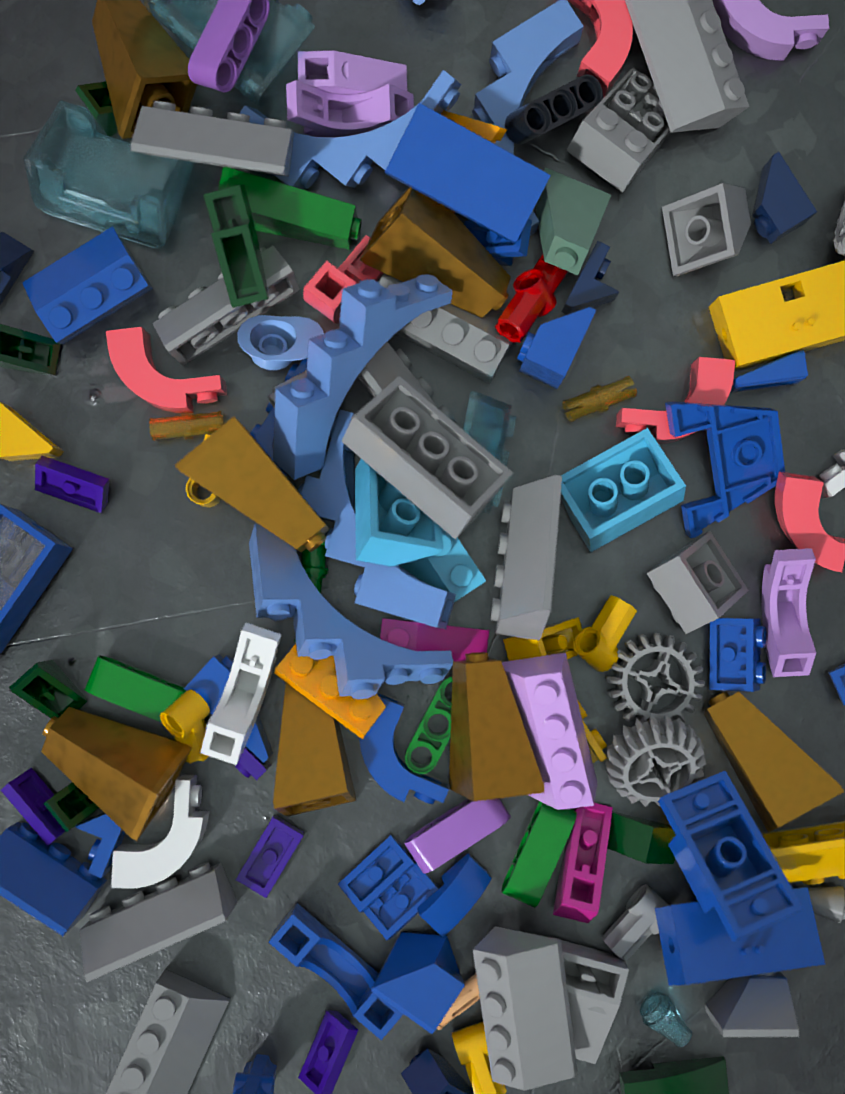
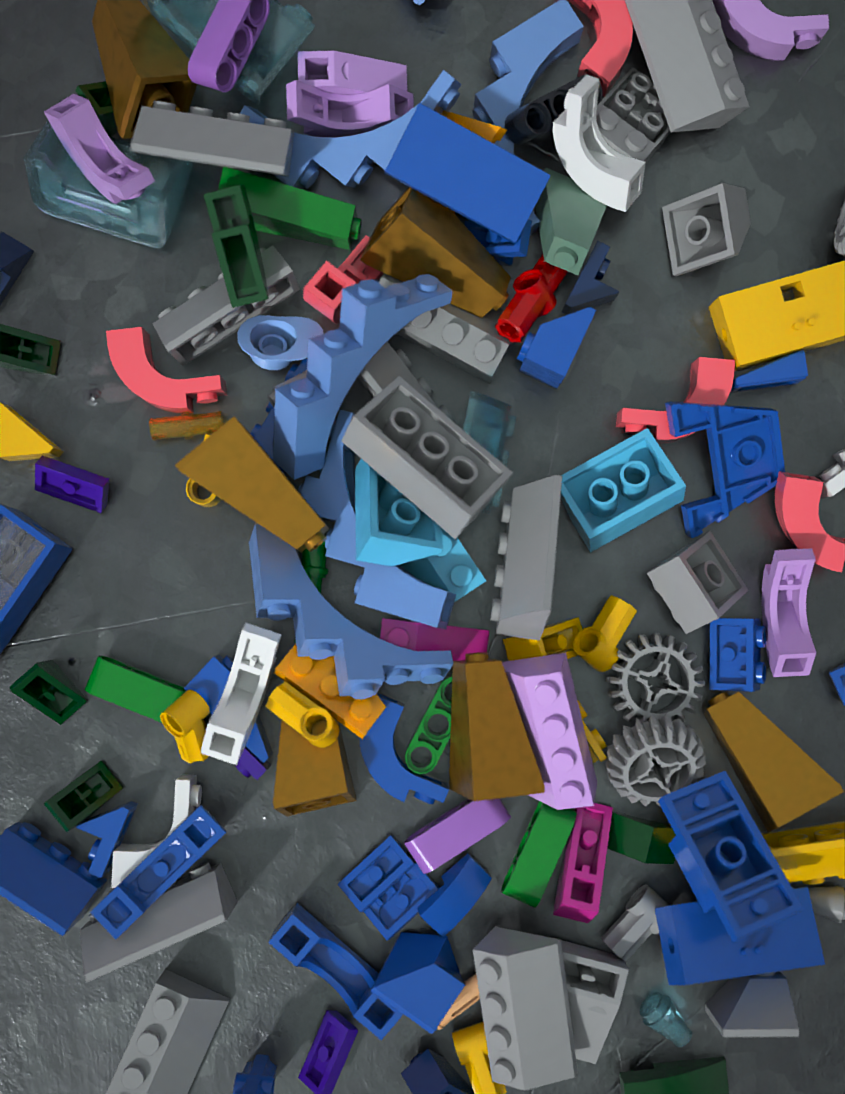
(28, 796): dark purple plate -> none
(86, 286): blue slope -> none
(95, 152): none -> lavender arch
(115, 765): pearl gold slope -> none
(158, 872): none -> blue slope
(270, 856): dark purple plate -> none
(301, 714): none -> yellow piece
(588, 157): none -> white arch
(599, 398): clear yellow pin -> none
(780, 201): dark blue slope -> none

